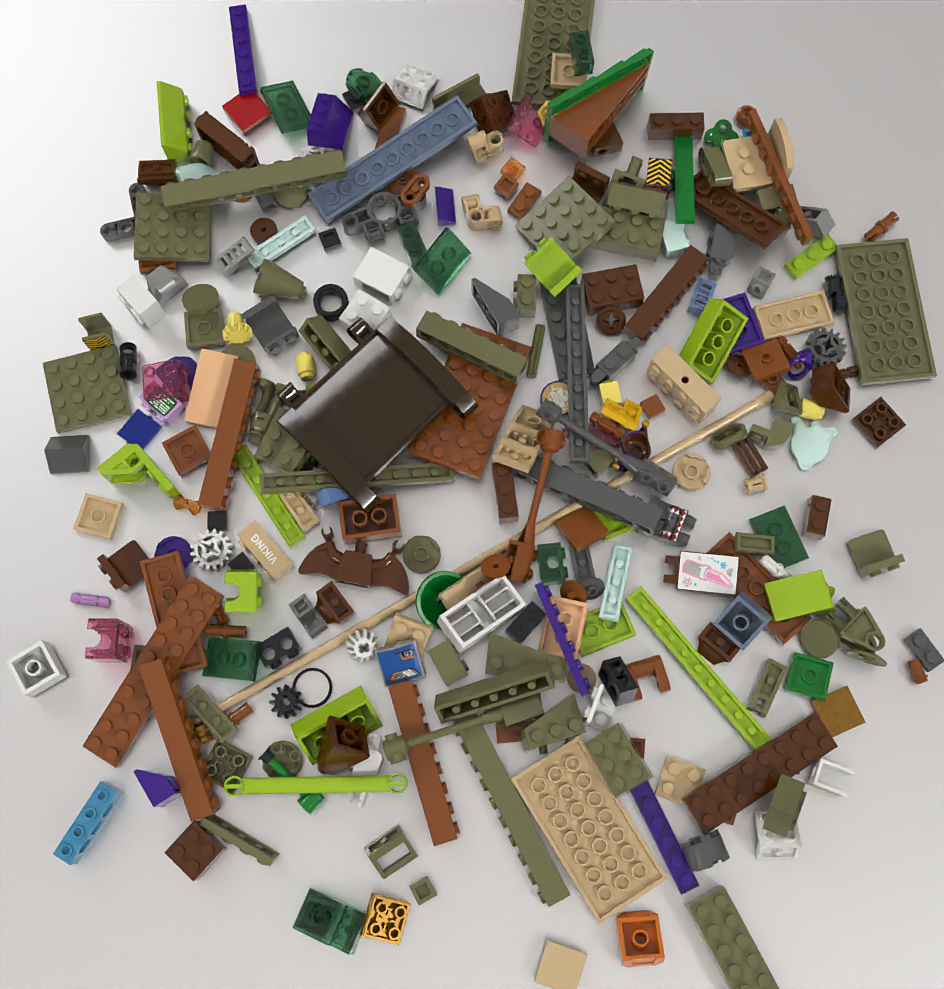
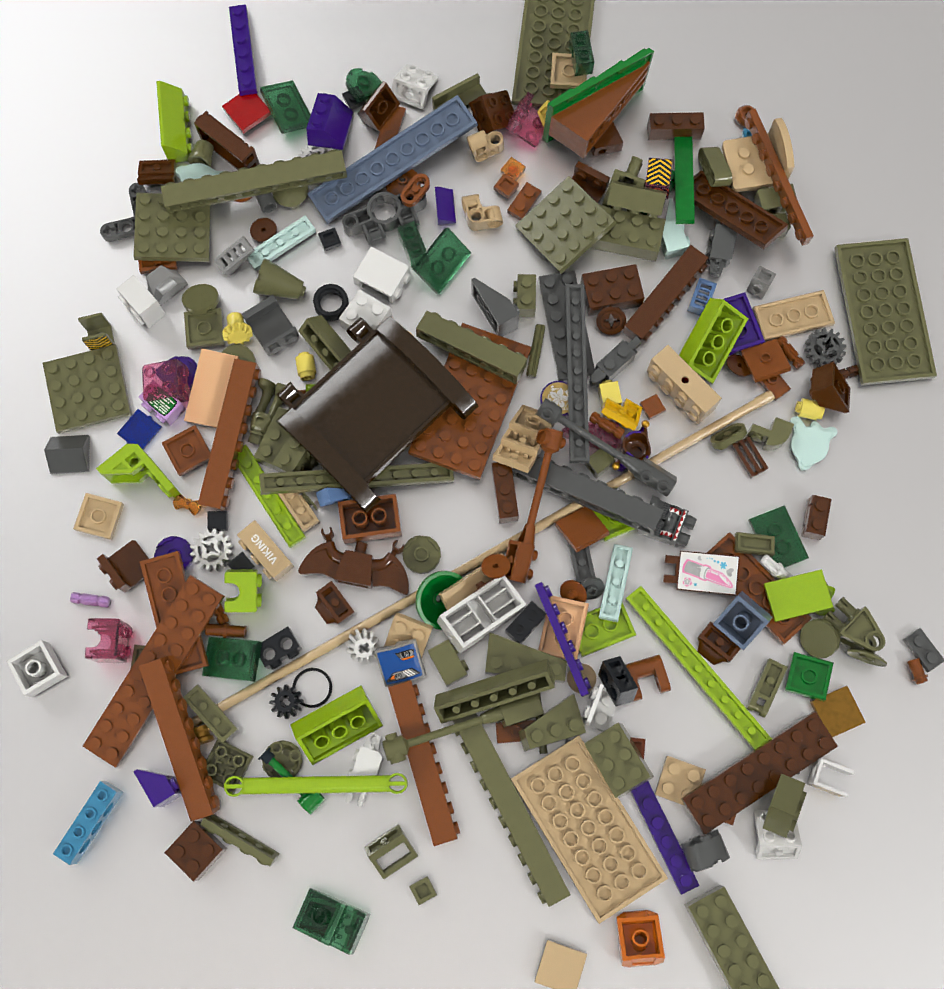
(128, 361): black connector -> none
(240, 713): dark orange pin -> none
(308, 616): dark grey slope -> none
(341, 746): reddish brown slope -> none
(385, 919): pearl gold tile -> none
(548, 552): clear green brick -> none
(551, 265): lime panel -> none
(691, 472): tan tile -> none
(717, 136): green plate -> none
(762, 484): tan bush -> none
(787, 399): olive slope -> none
(805, 357): dark purple piece -> none
(811, 257): lime plate -> none
(818, 220): light grey slope -> none
(834, 291): black connector -> none
(874, 553): olive bracket -> none
(878, 422): reddish brown tile -> none
(881, 227): dark orange pin -> none

